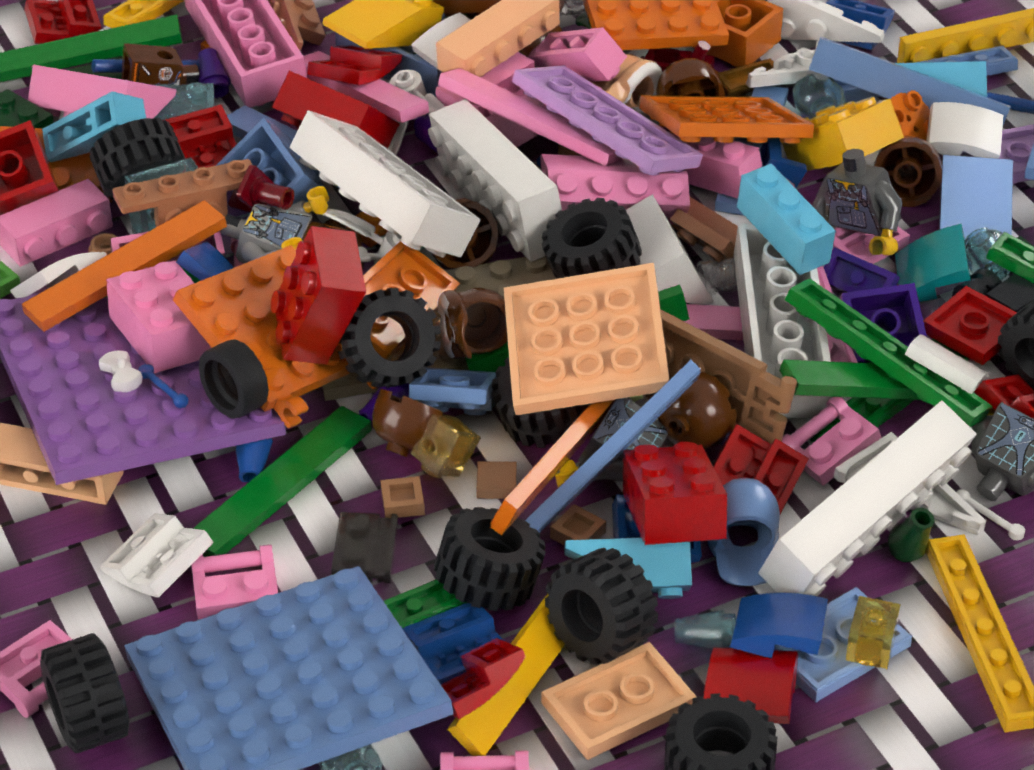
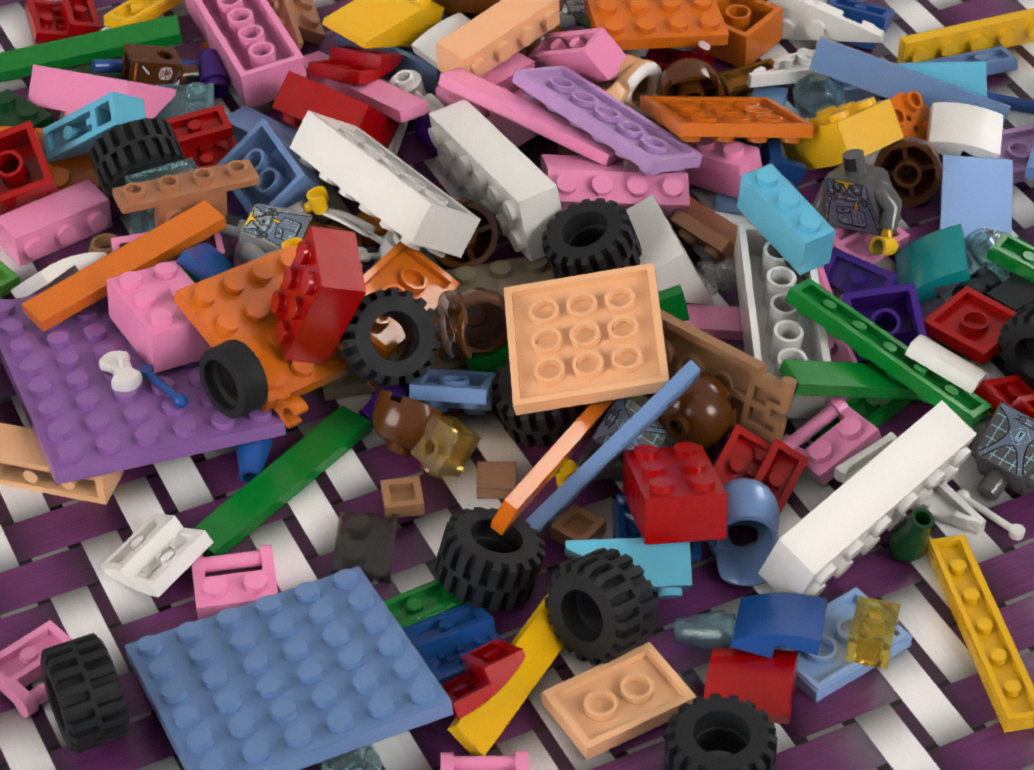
(259, 189): dark red bracket -> none

